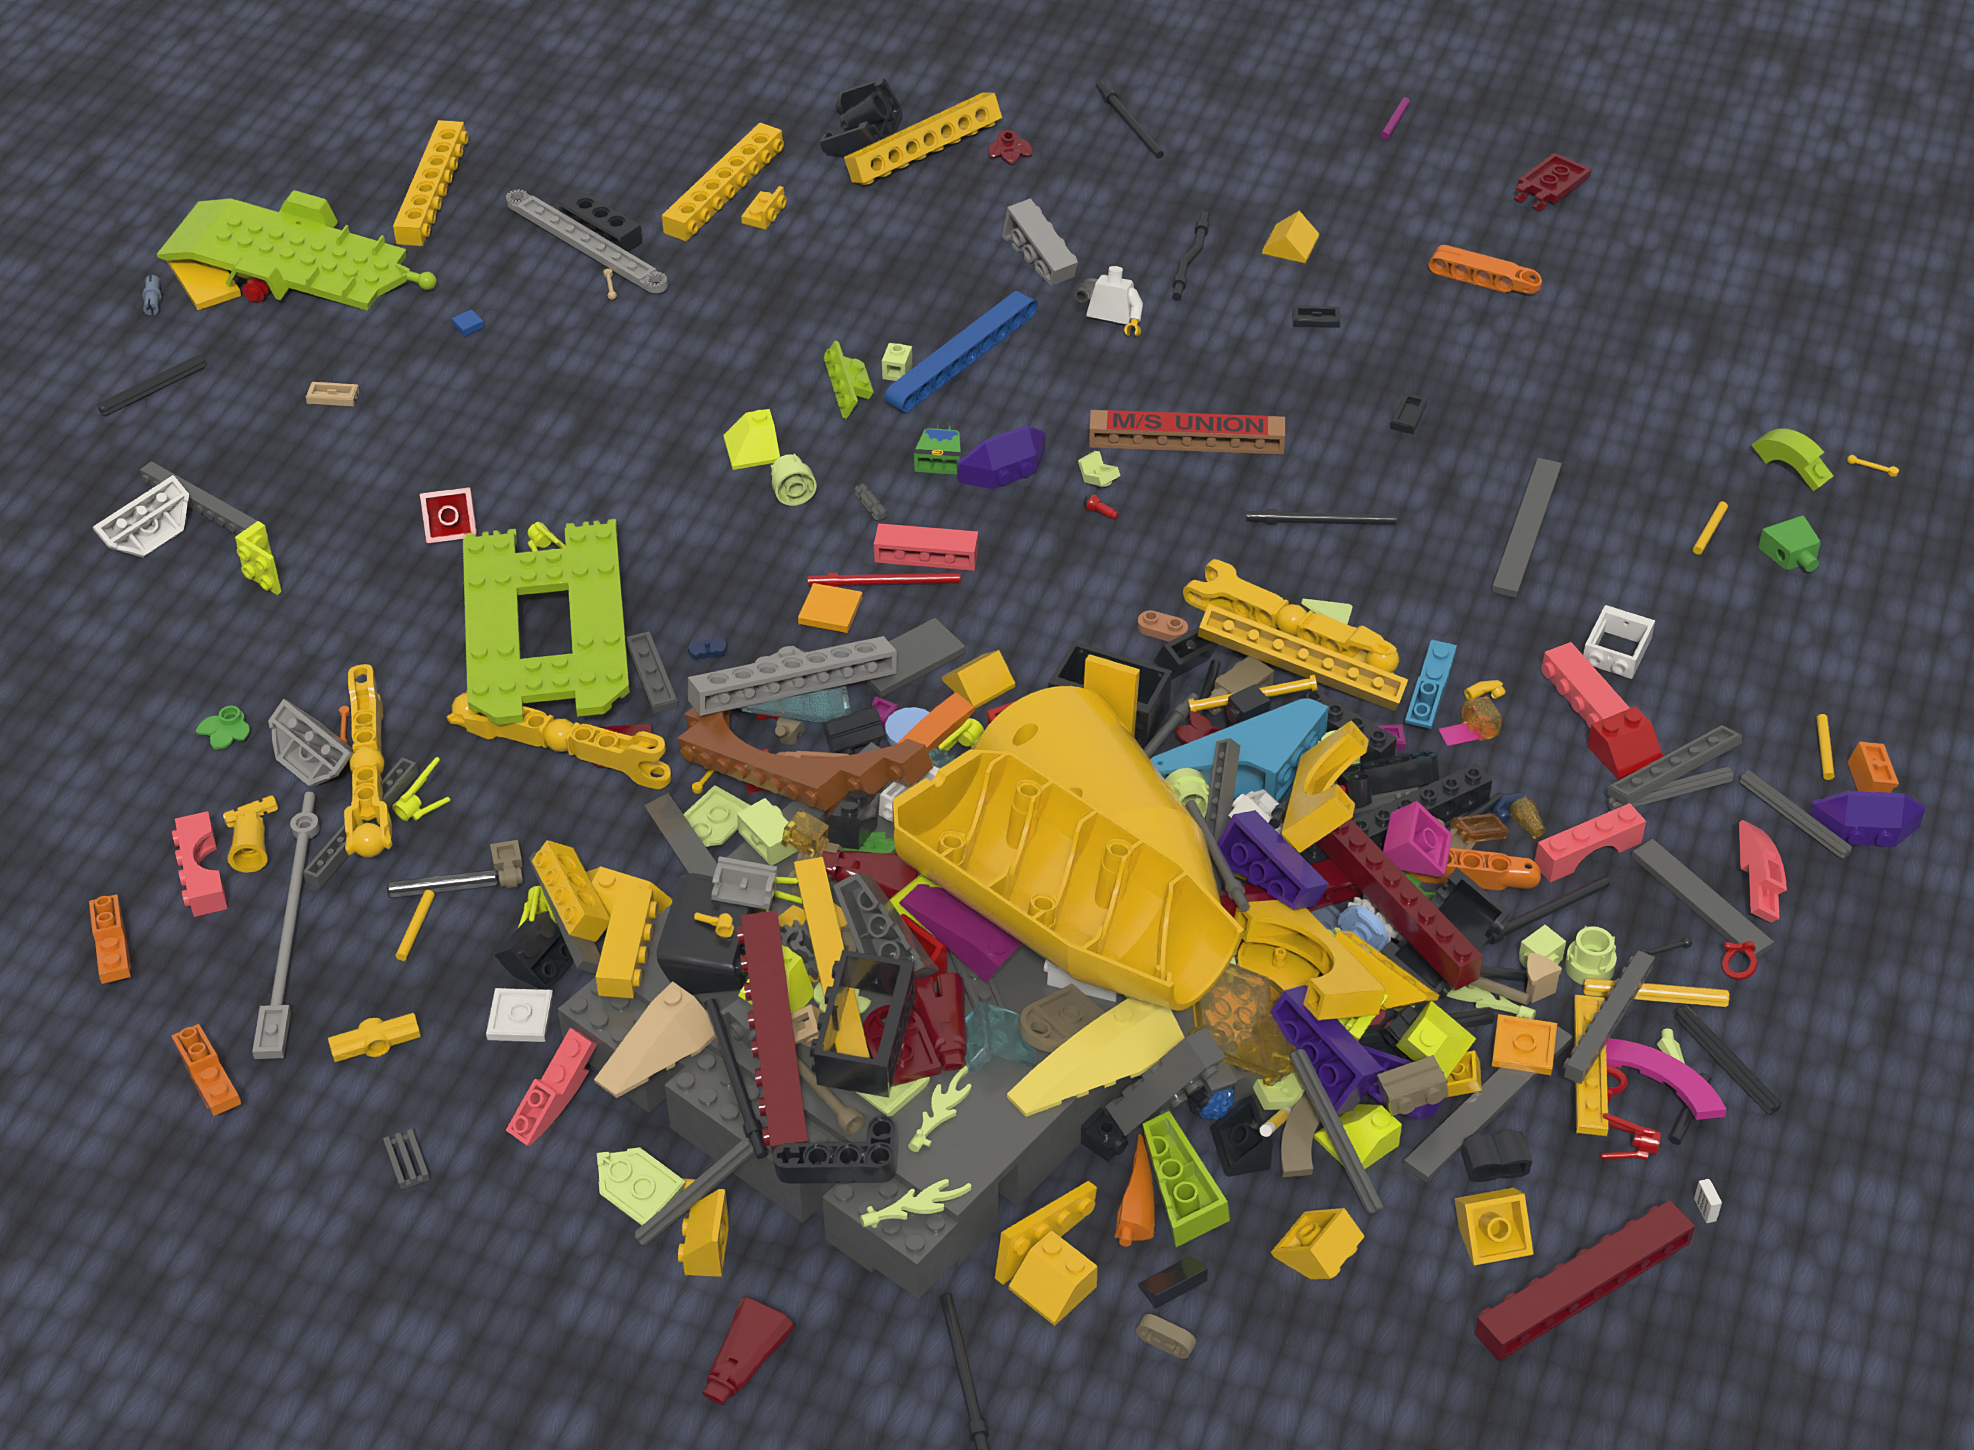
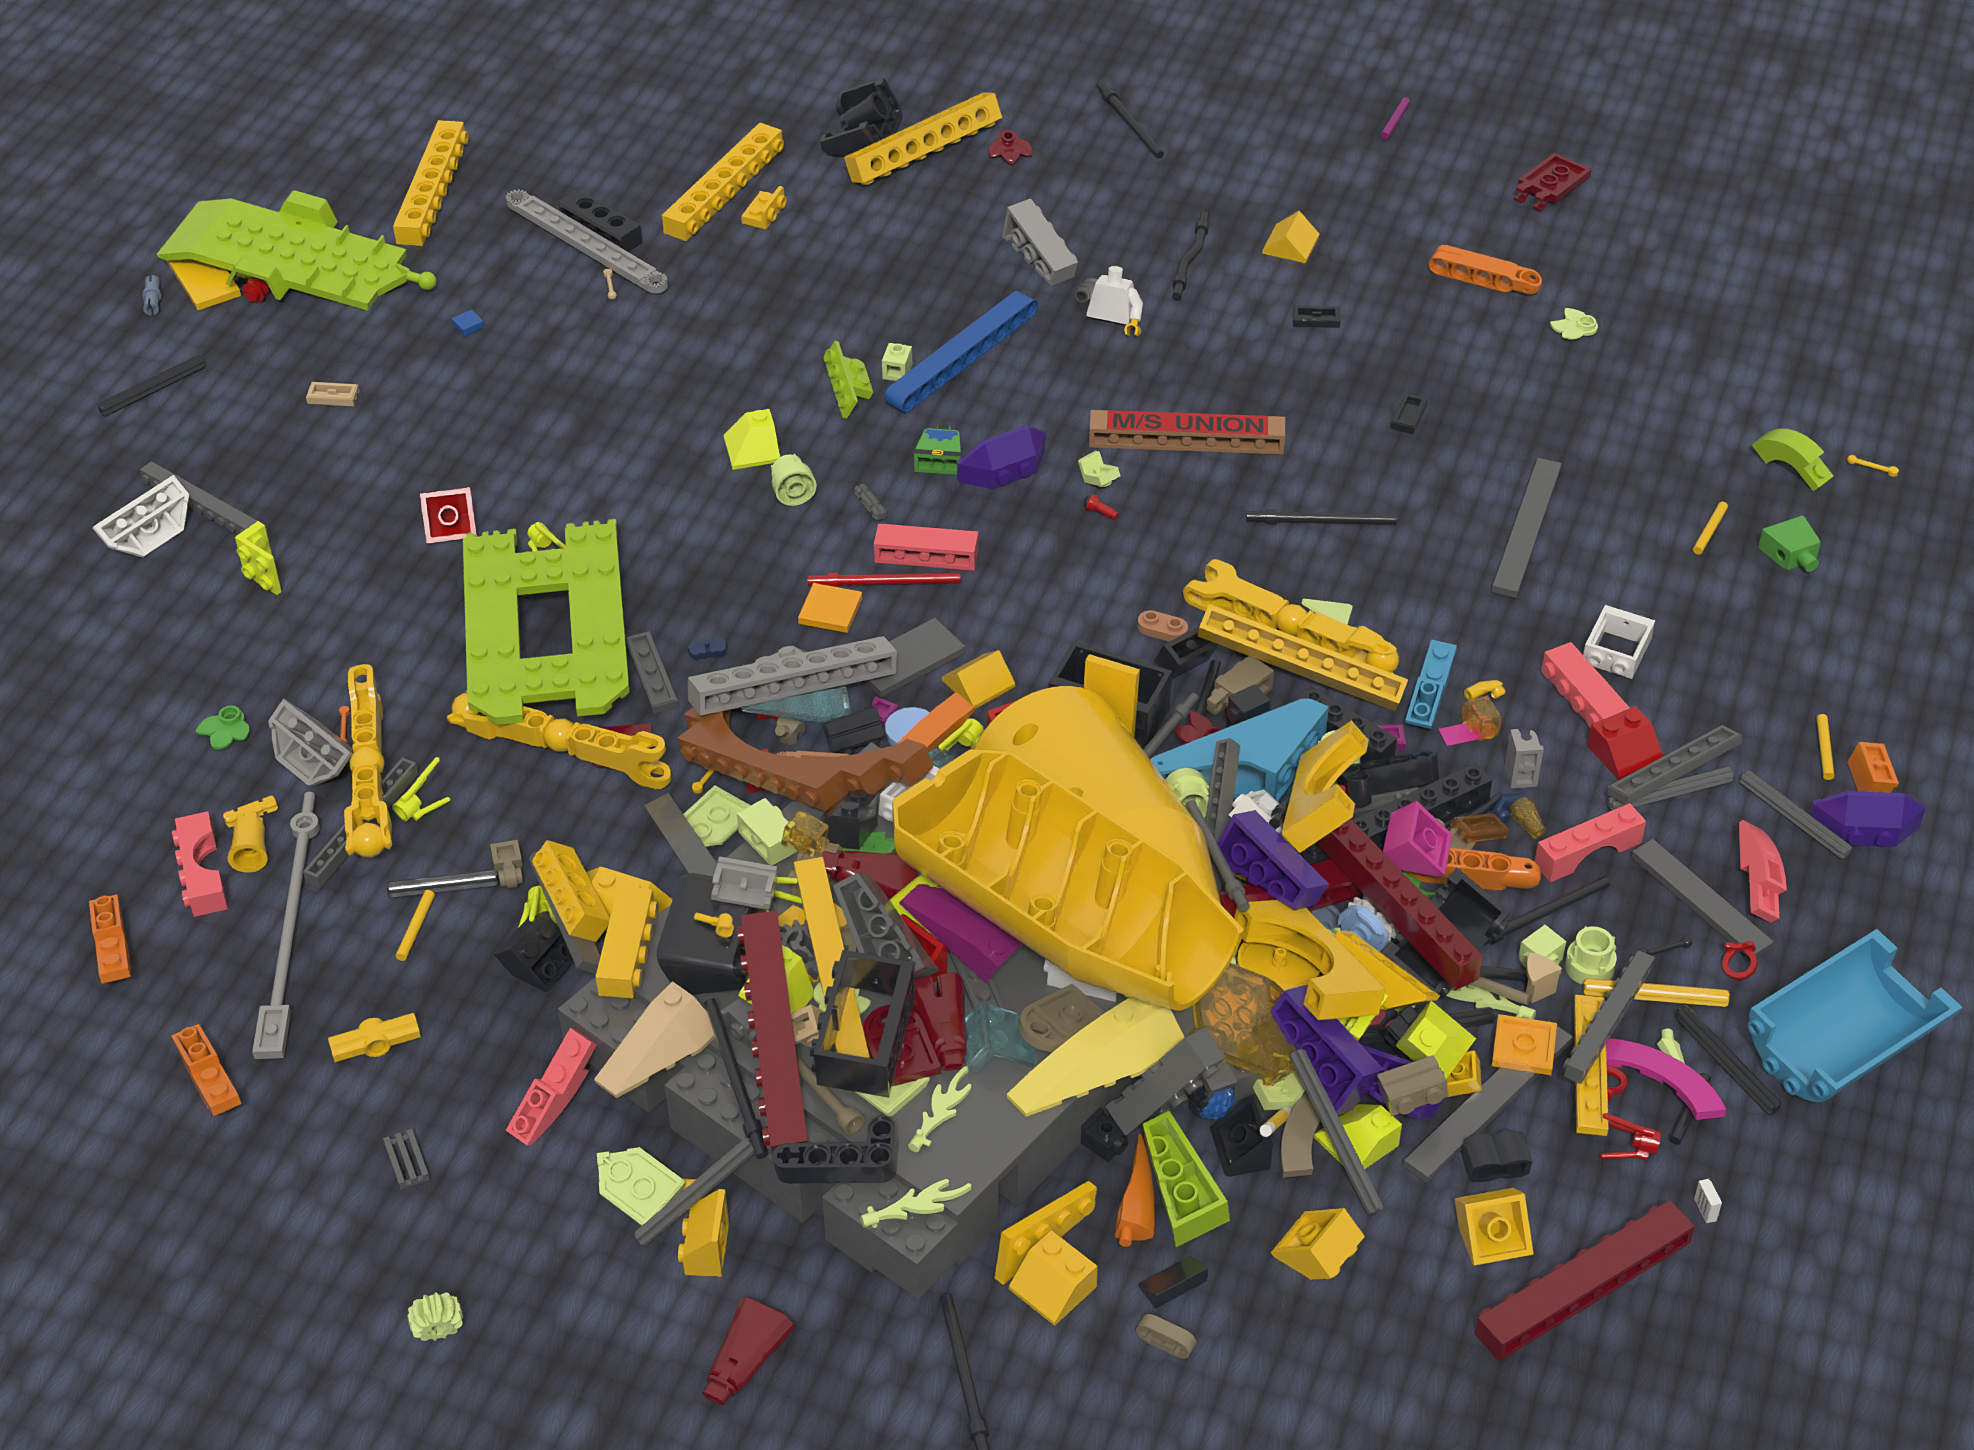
(435, 1316): none -> yellowish green gear
(520, 1015): white tile -> none
(1269, 691): yellow bar -> none
(1523, 760): none -> light grey hinge
(1575, 324): none -> yellowish green plate
(1843, 1020): none -> dark azure cylinder

